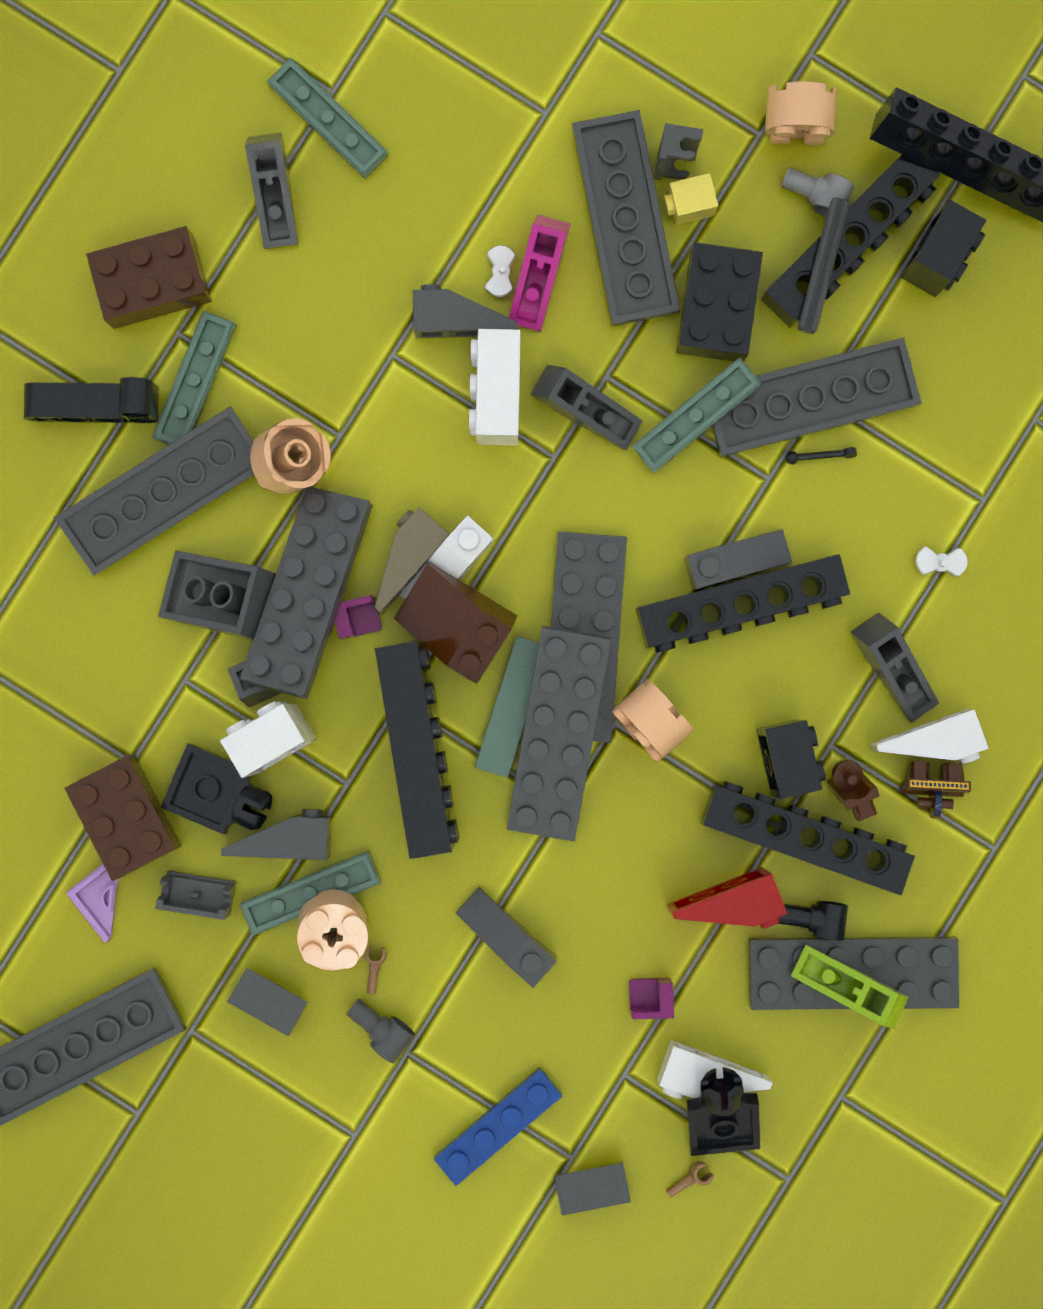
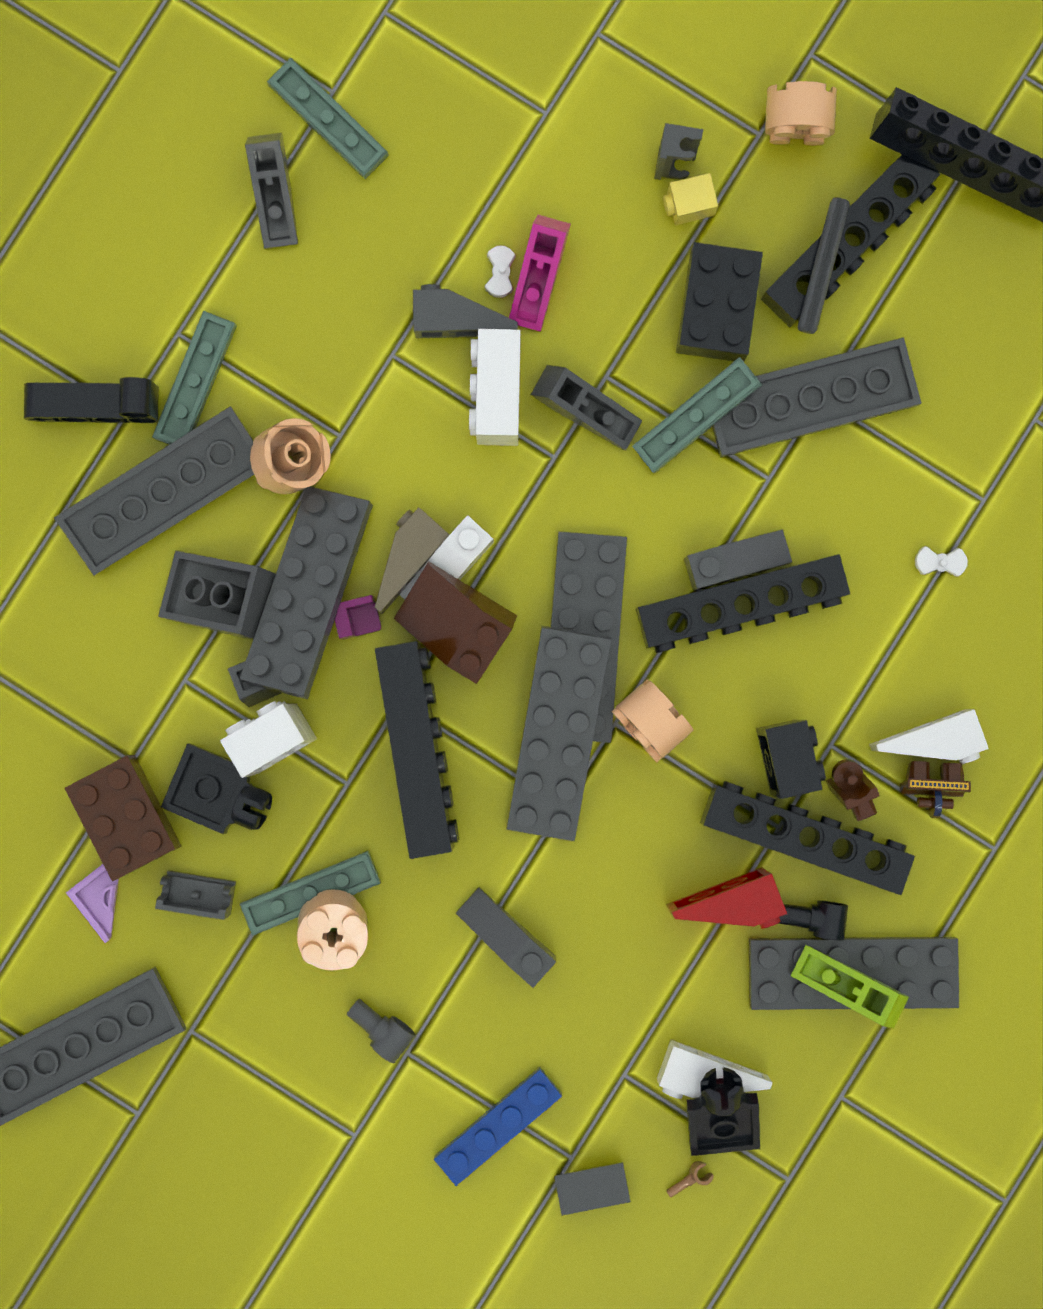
(149, 277): reddish brown brick -> none
(267, 1002): dark grey hinge -> none
(294, 838): dark grey slope -> none
(374, 969): medium nougat hand -> none
(509, 710): sand green tile -> none
(625, 218): dark grey plate -> none
(651, 998): magenta panel -> none
(792, 457): black hinge -> none
(819, 190): light grey pin -> none
(895, 665): dark grey slope -> none
(943, 248): black brick -> none

